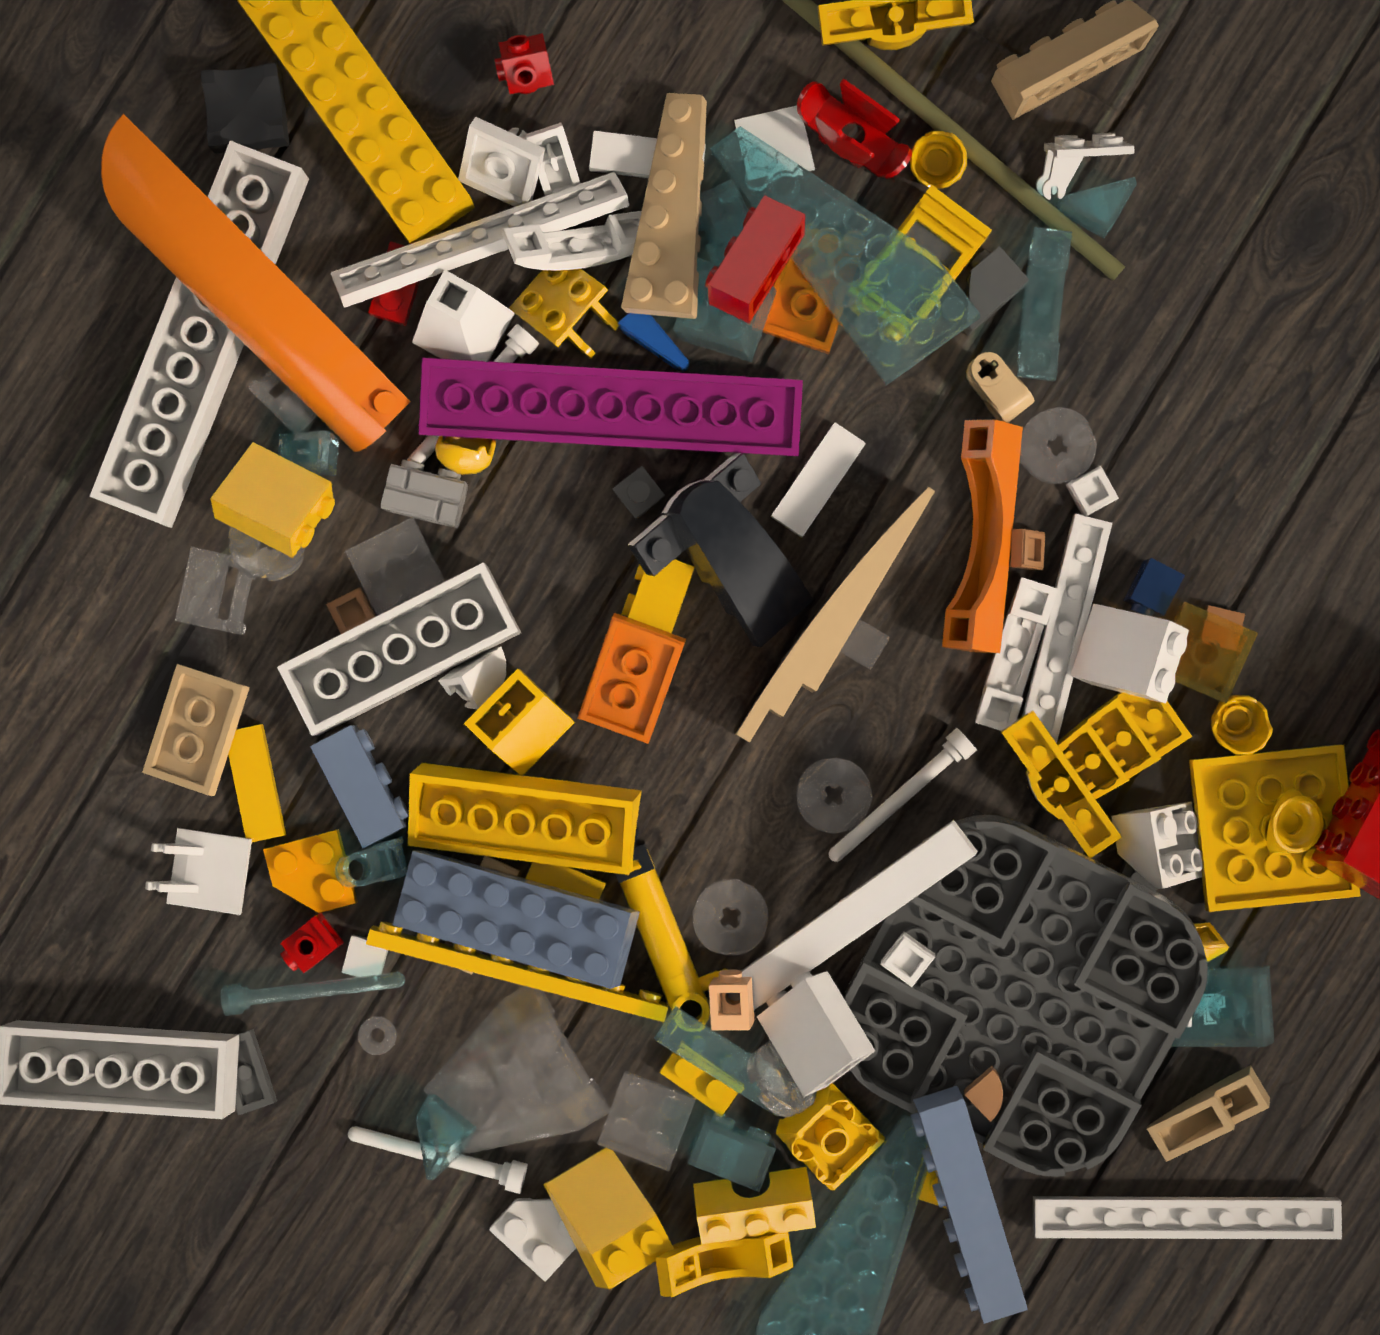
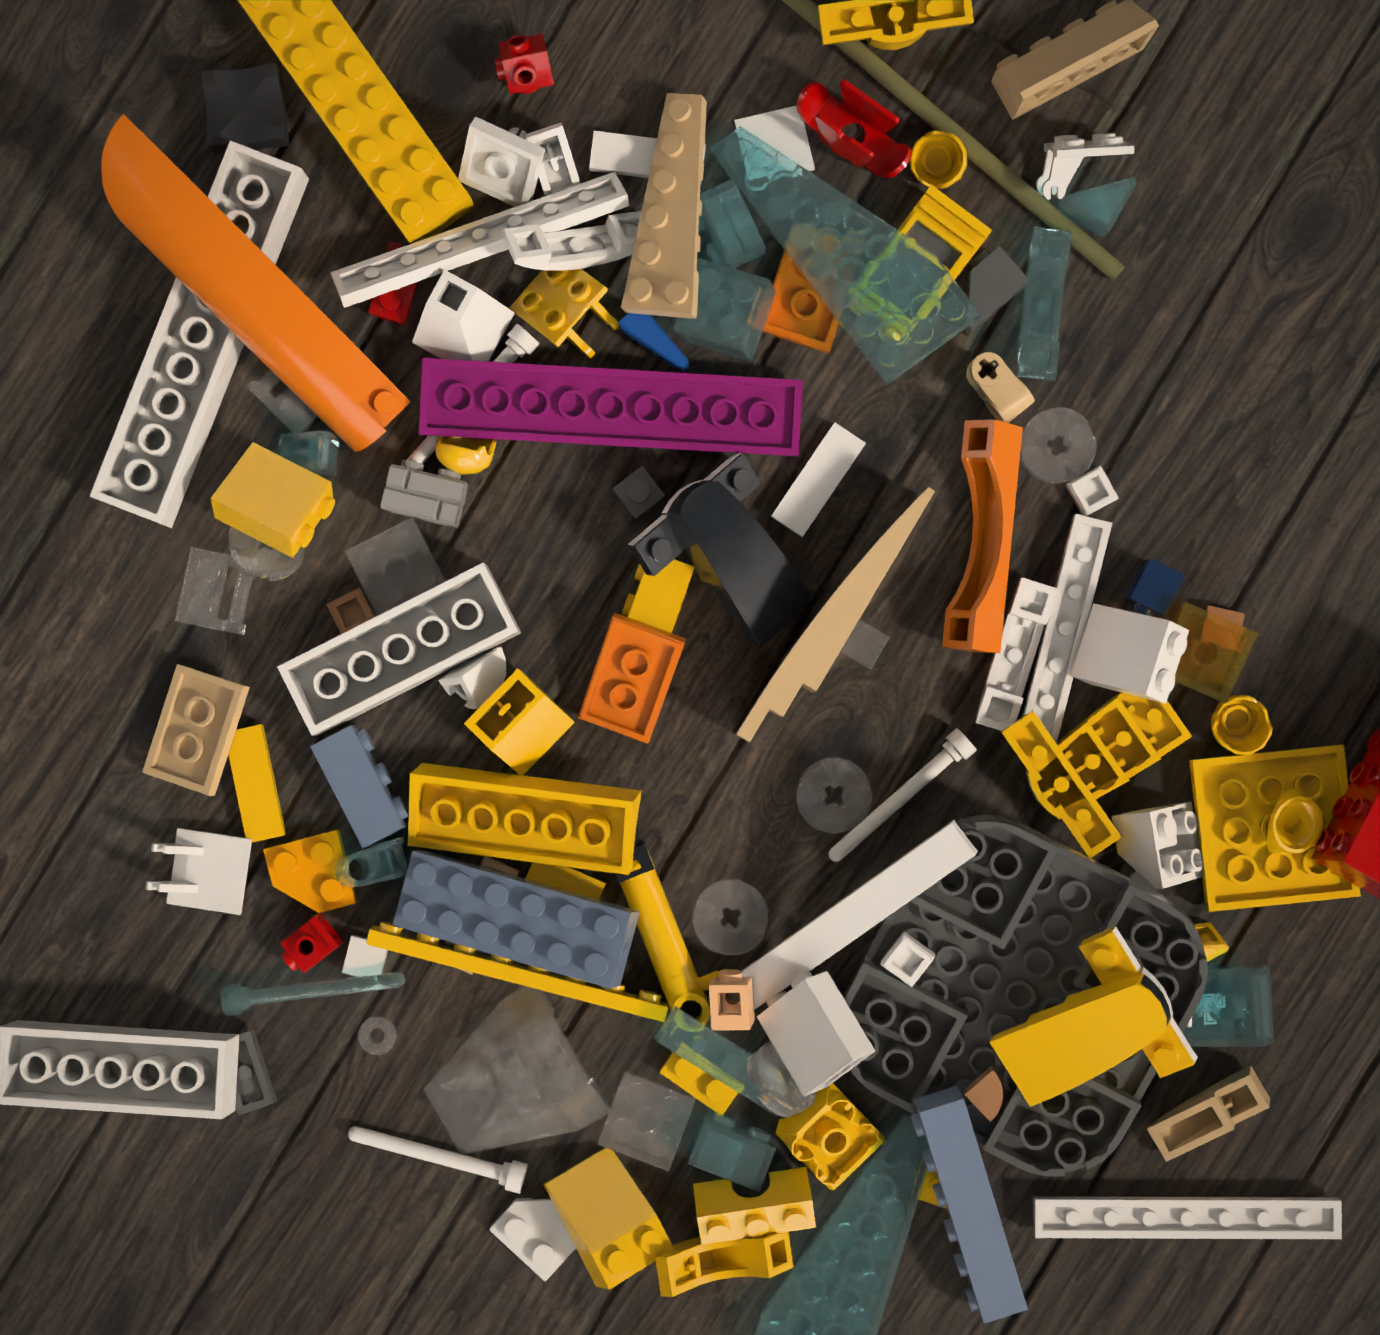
(441, 1135): clear light blue slope -> none
(755, 258): red brick -> none
(1027, 549): medium nougat tile -> none
(1095, 1027): none -> yellow slope

